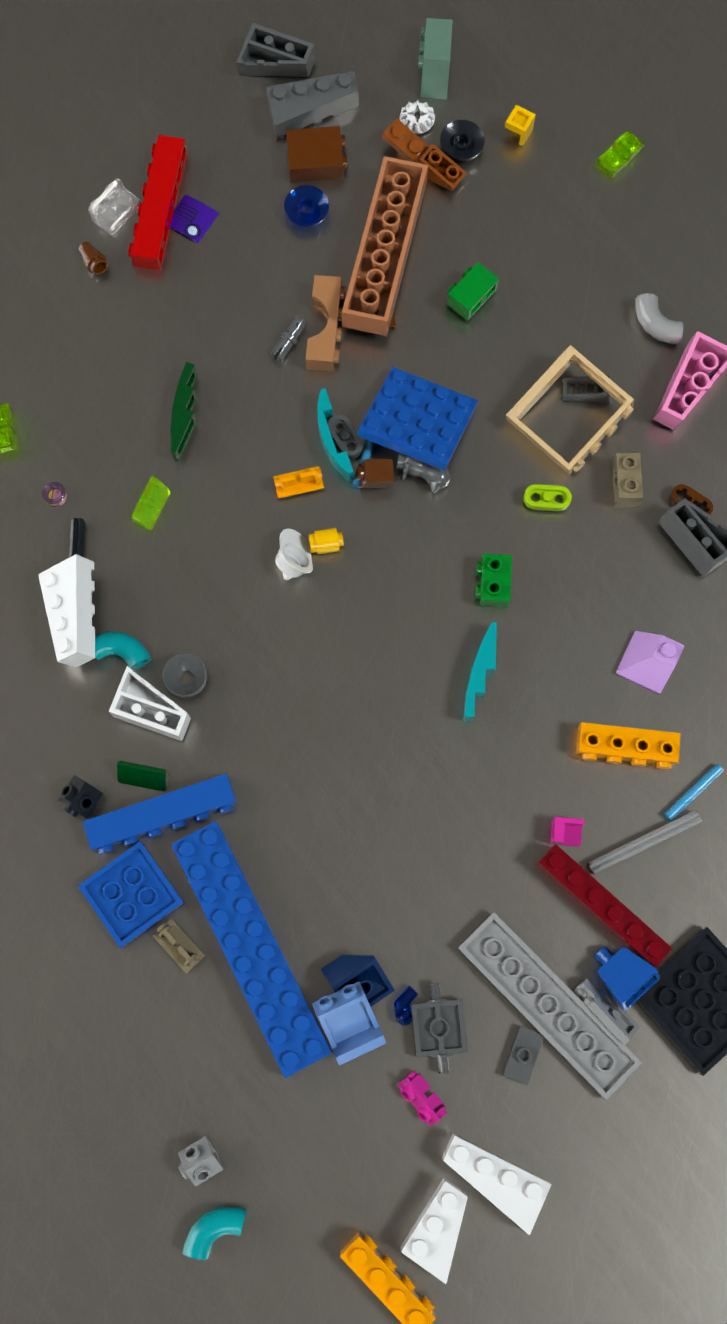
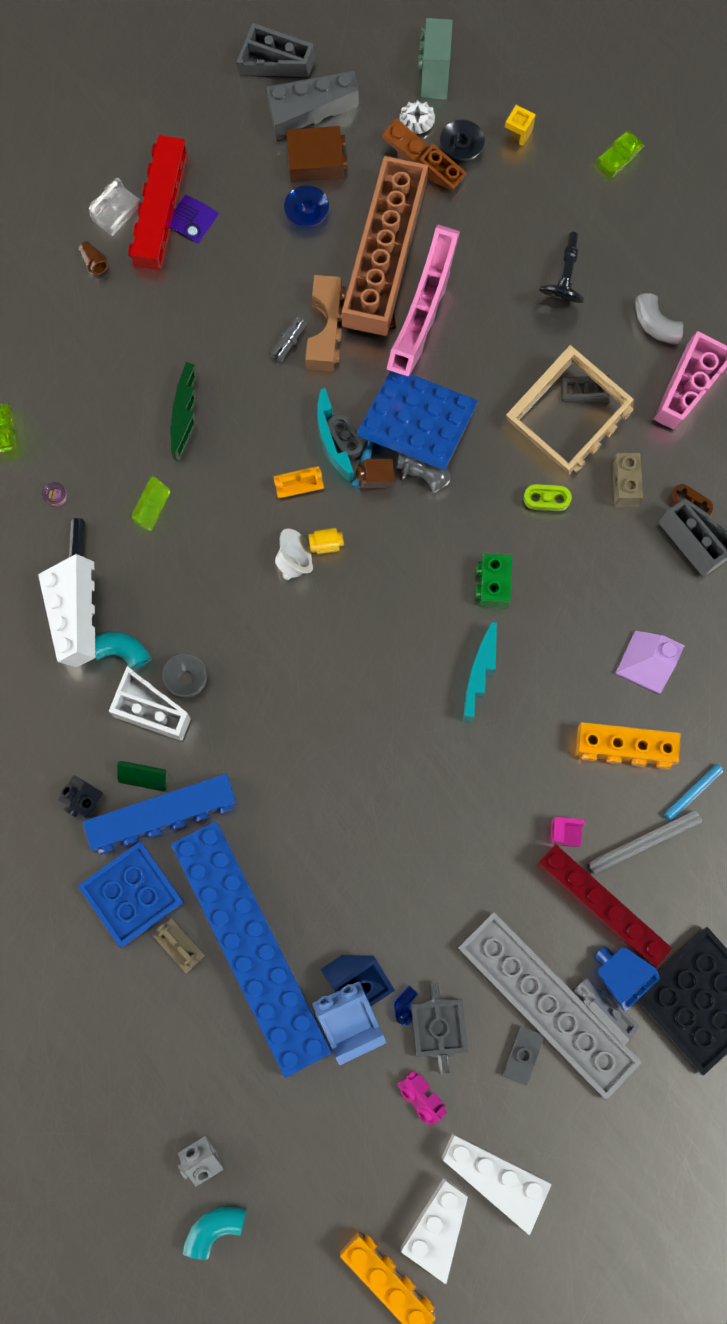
(422, 312): none -> bright pink arch
(472, 291): green brick -> none
(563, 289): none -> black dish

